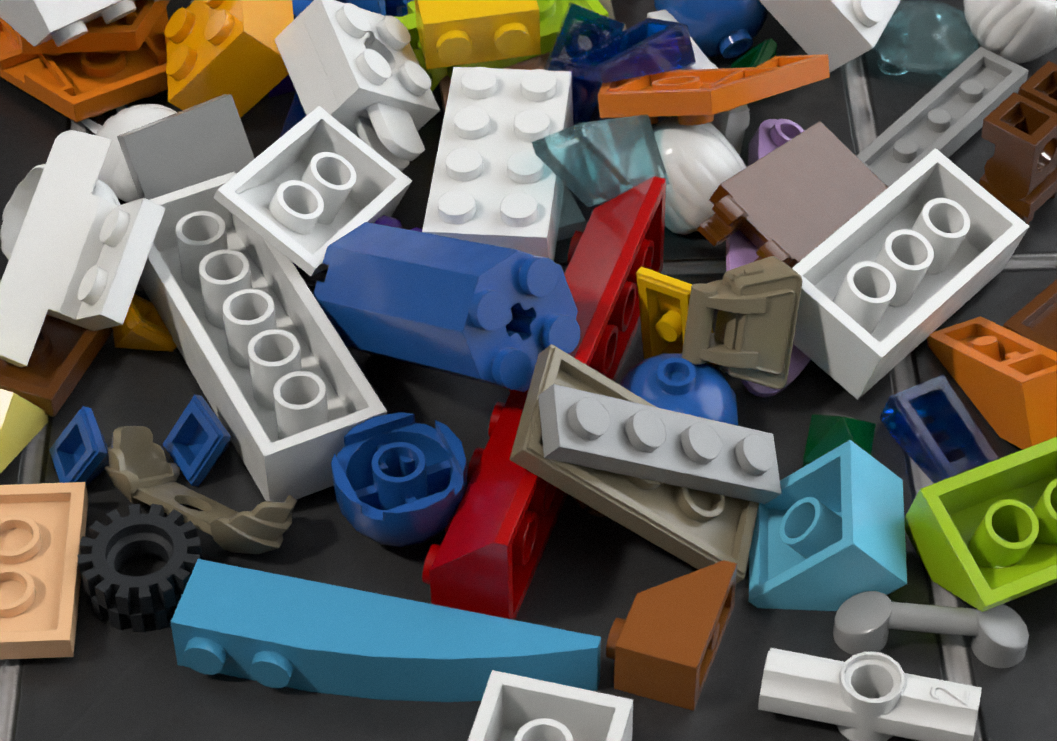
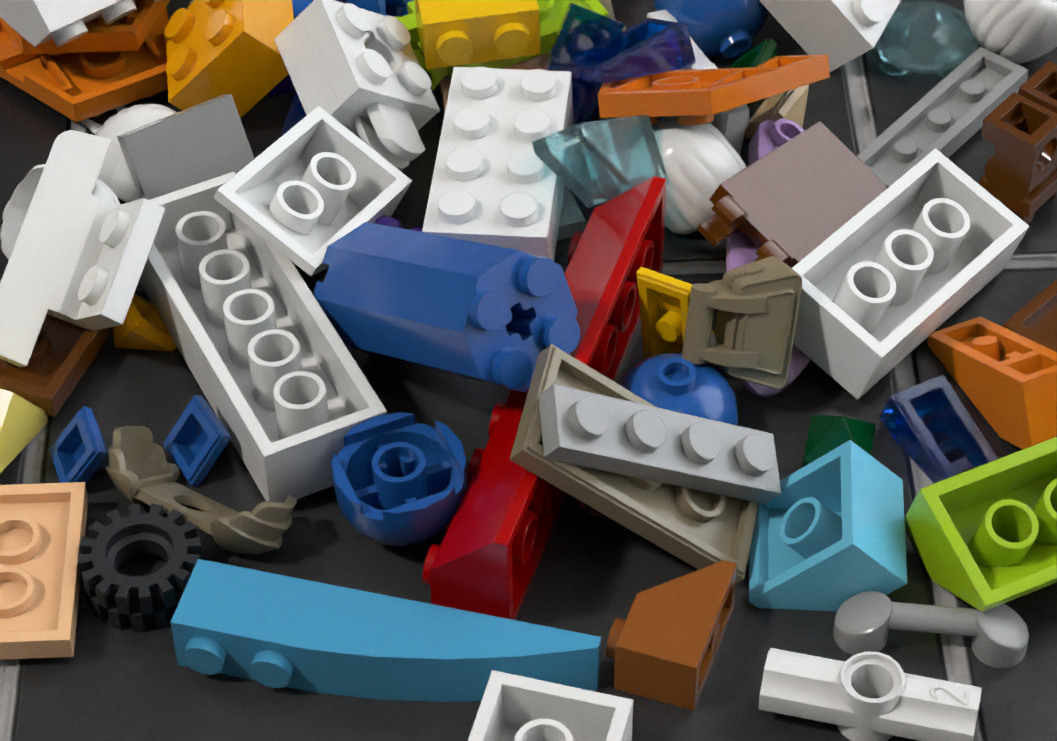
(786, 105): none -> tan slope

